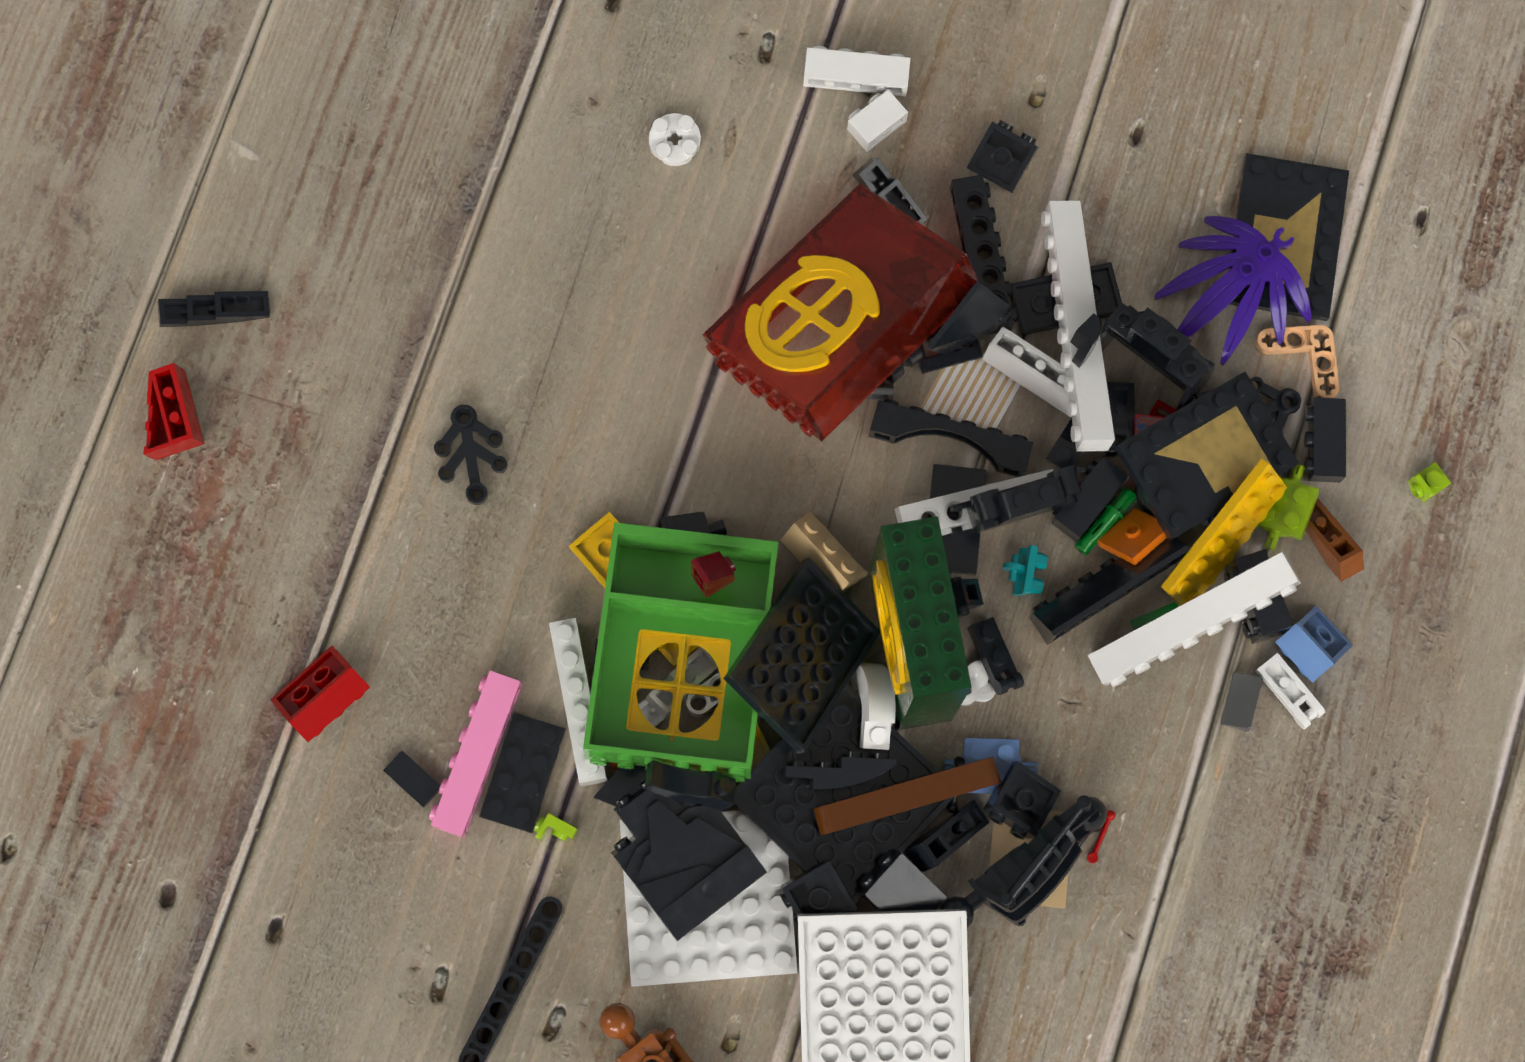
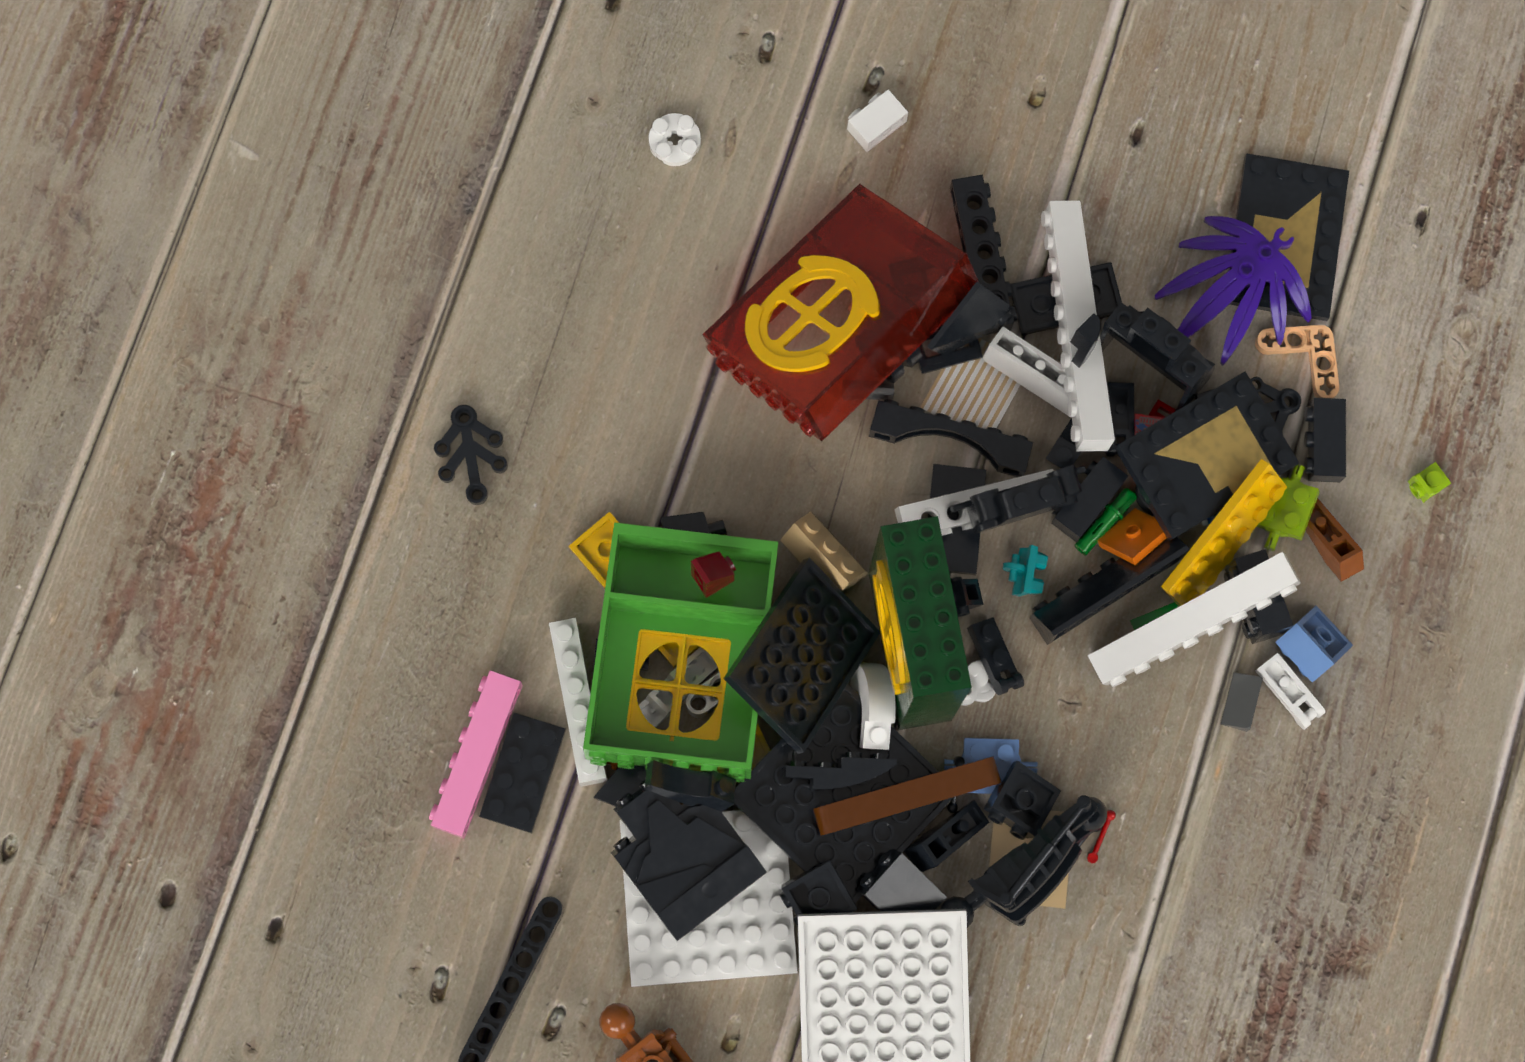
(171, 414): red wedge -> none
(214, 309): black slope -> none
(320, 694): red slope -> none
(412, 779): black tile -> none
(560, 828): lime bracket -> none
(856, 71): white brick -> none
(878, 180): black slope -> none
(1003, 155): black plate -> none

